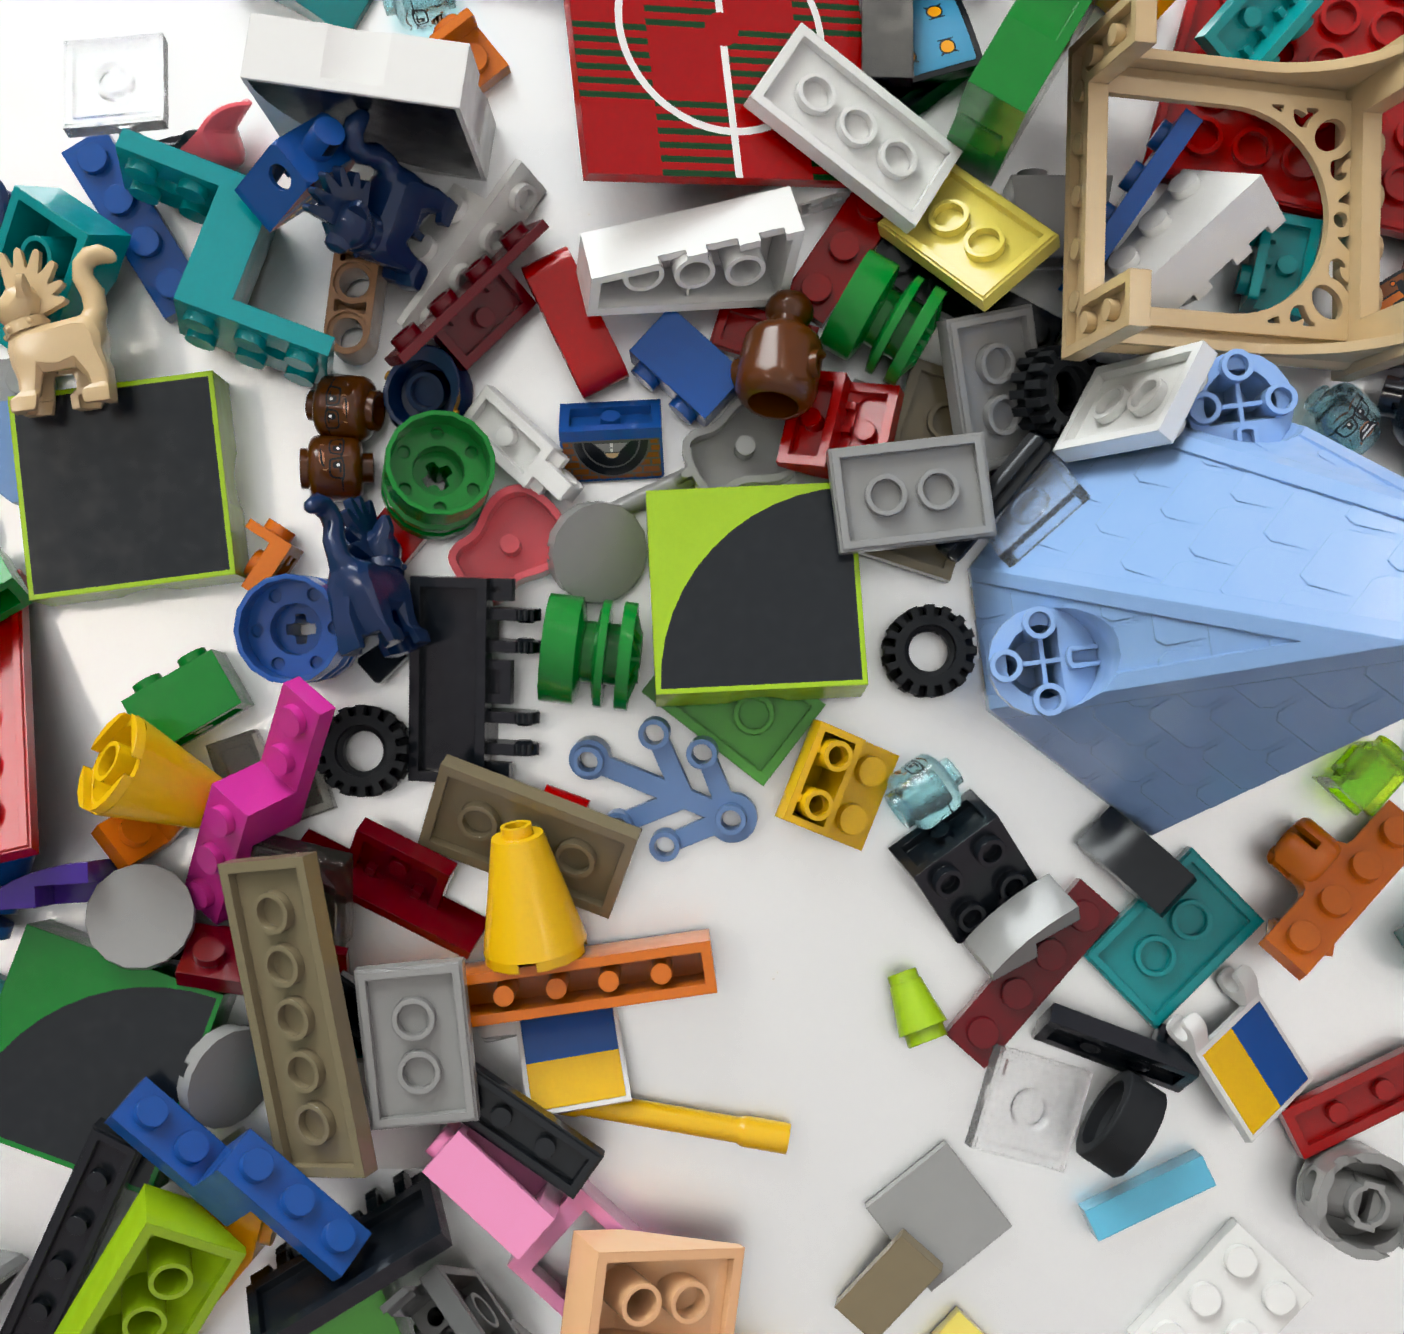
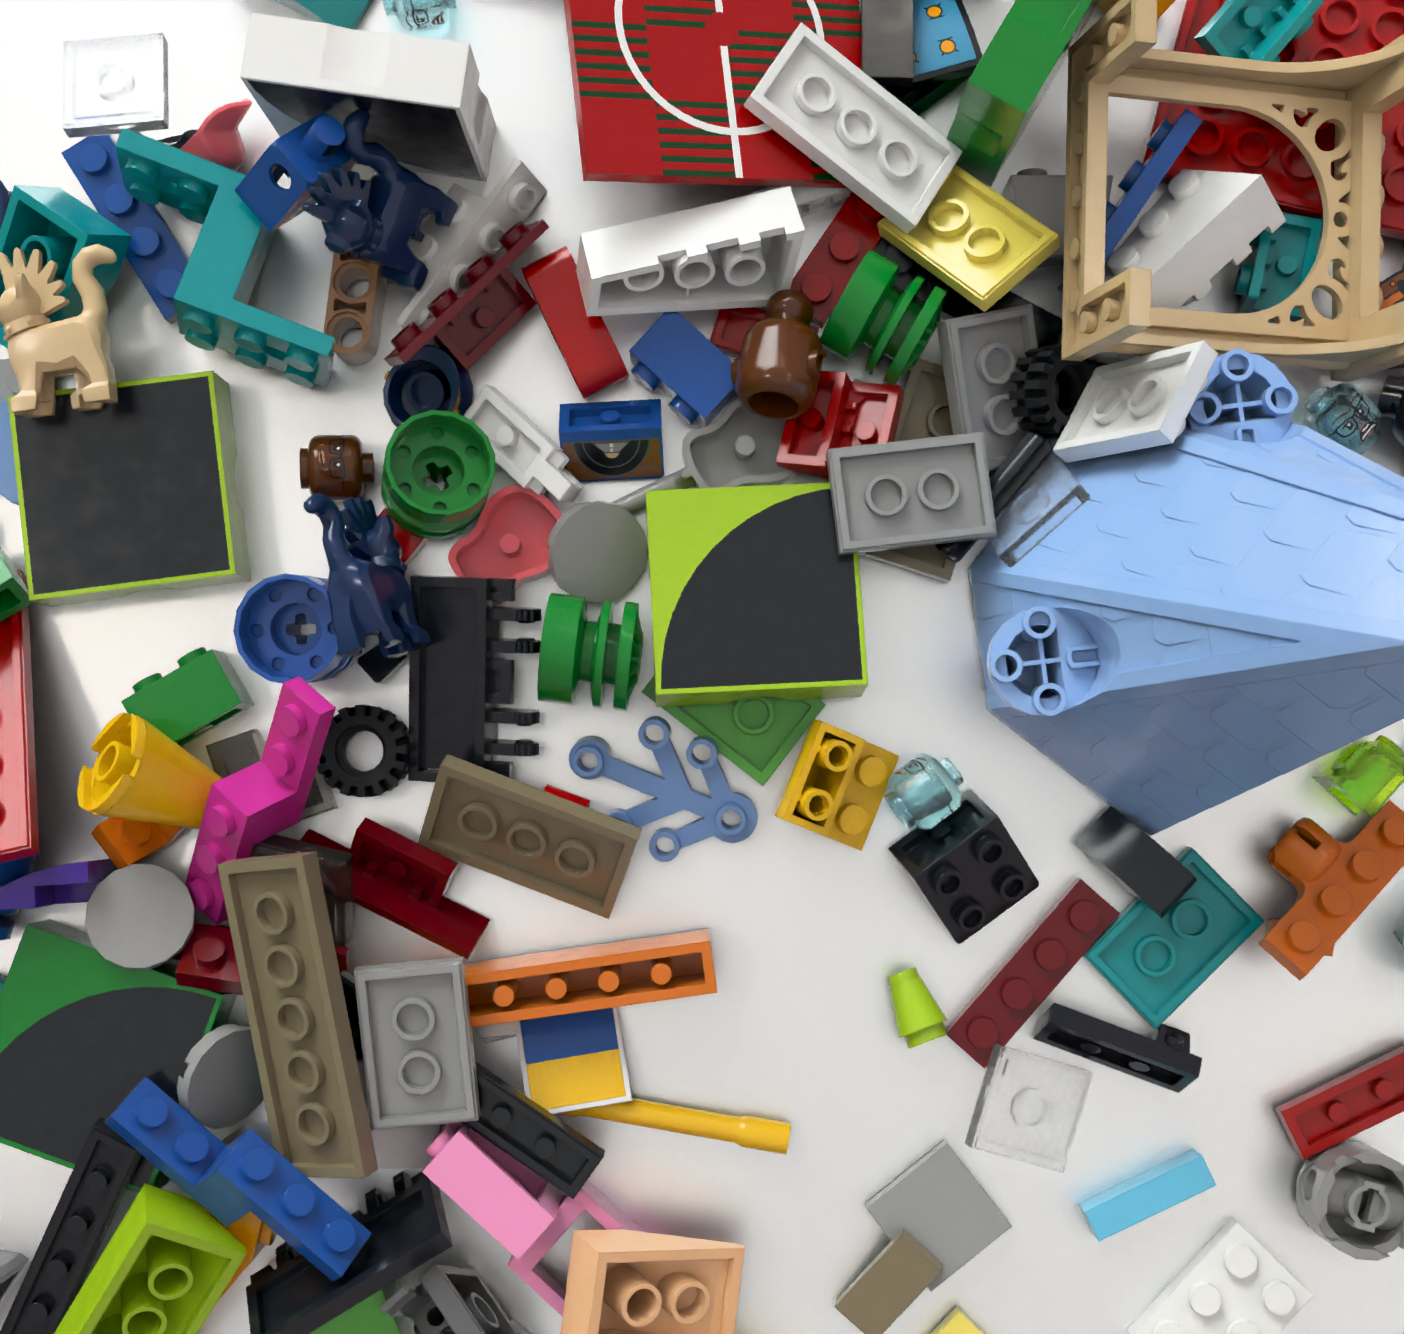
(278, 556): orange bracket -> none
(346, 406): reddish brown head -> none
(465, 29): orange bracket -> none
(528, 904): yellow cone -> none
(958, 643): black tyre -> none
(1011, 931): light grey slope -> none
(1121, 1124): black tyre -> none
(1245, 1058): flag -> none

